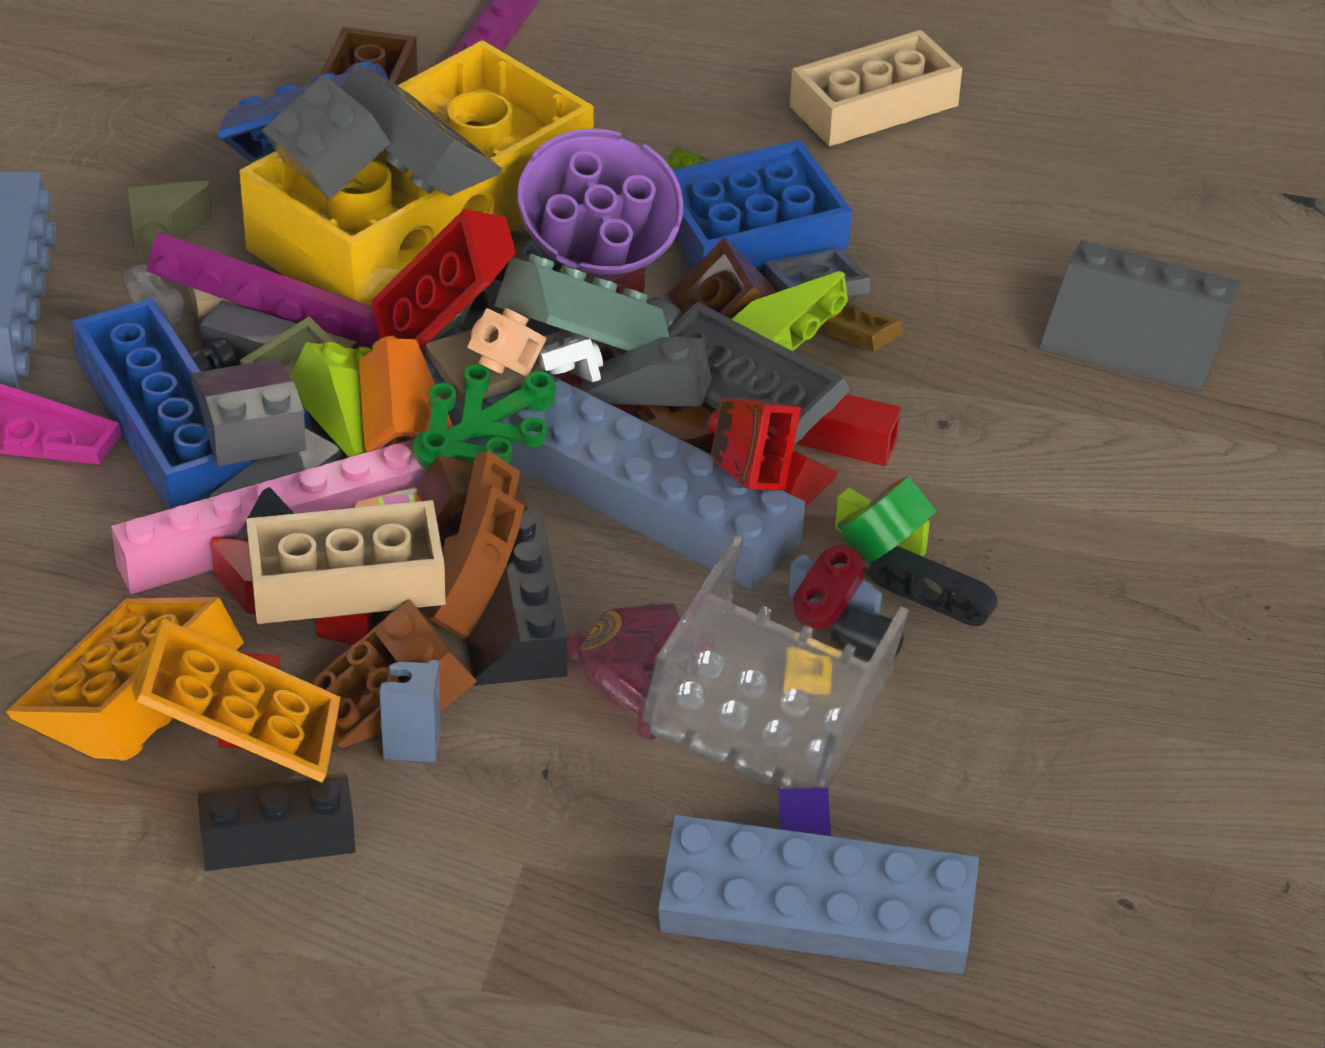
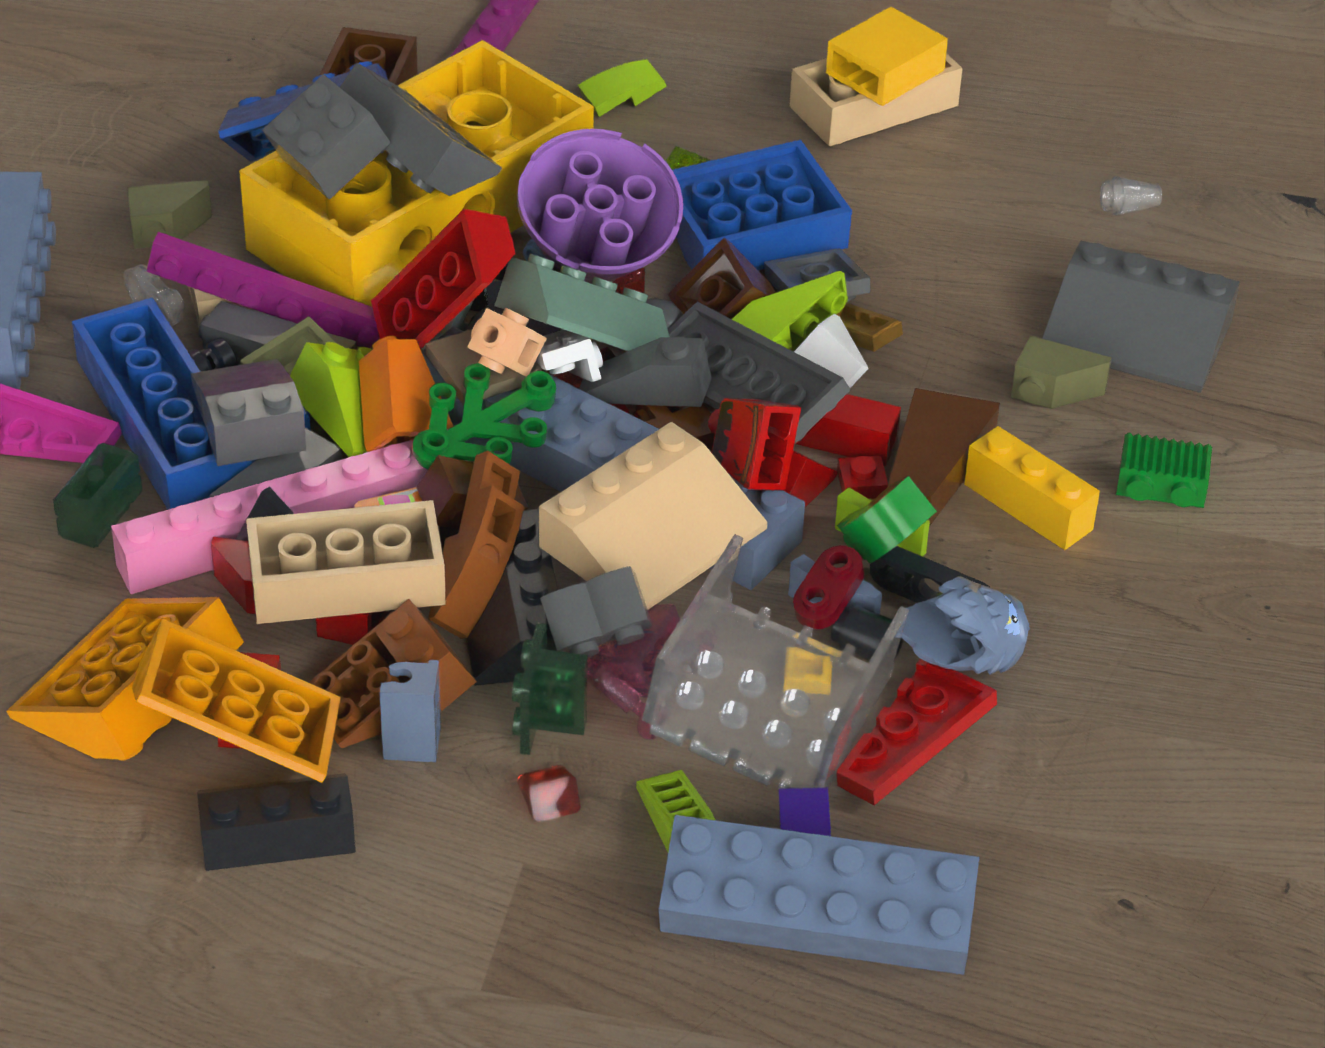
(97, 495): none -> clear green brick
(549, 691): none -> clear green bracket
(550, 792): none -> clear red slope
(597, 612): none -> dark grey brick
(626, 81): none -> lime slope
(651, 508): none -> tan slope
(659, 811): none -> lime slope
(834, 350): none -> white slope
(862, 475): none -> red plate
(886, 56): none -> yellow brick
(919, 724): none -> red wing
(938, 442): none -> reddish brown slope
(968, 628): none -> sand blue head
(1031, 487): none -> yellow brick
(1058, 374): none -> olive slope
(1129, 195): none -> clear cone
(1164, 470): none -> green brick

